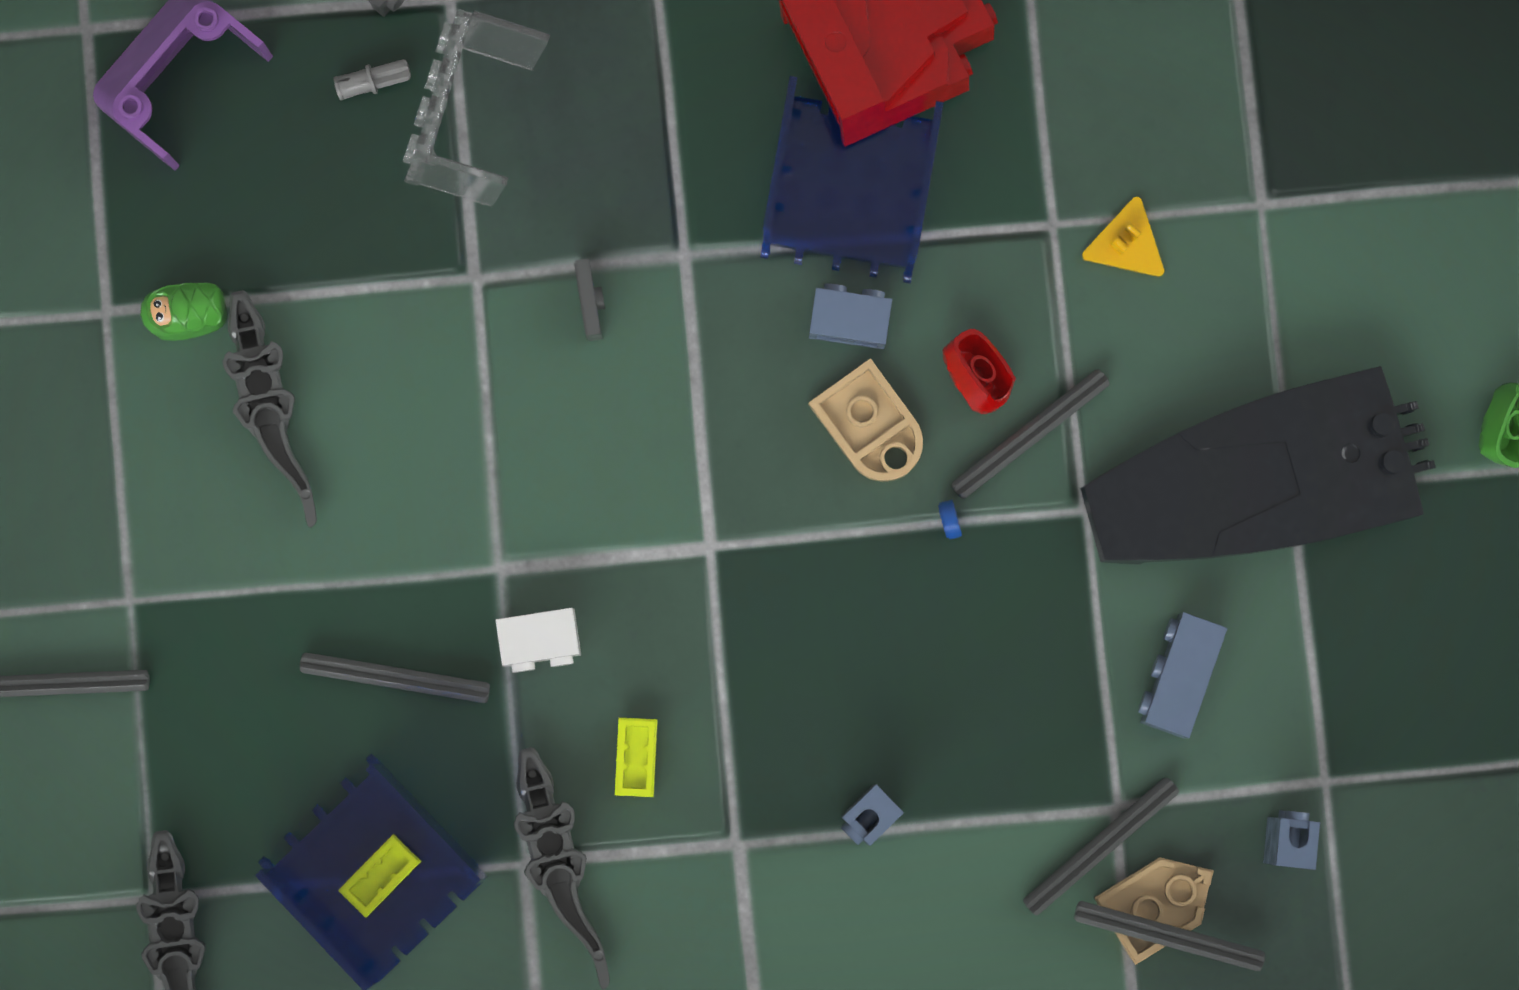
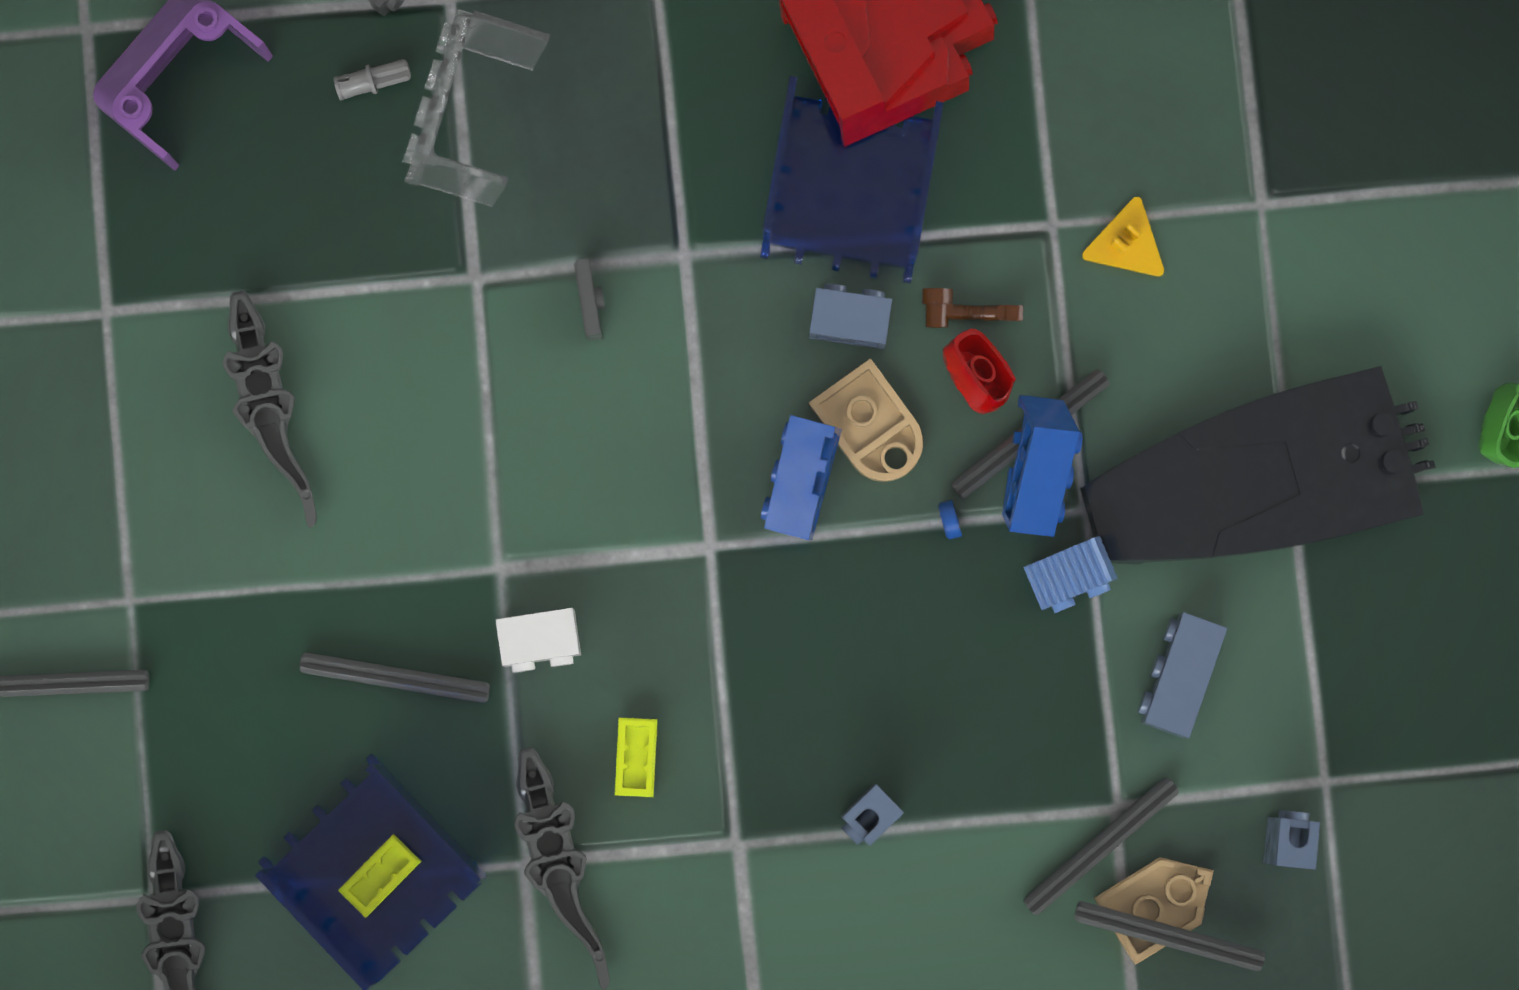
(184, 311): bright green piece -> none
(800, 477): none -> wedge
(941, 309): none -> reddish brown brick
(1041, 467): none -> blue wedge
(1070, 574): none -> medium blue brick

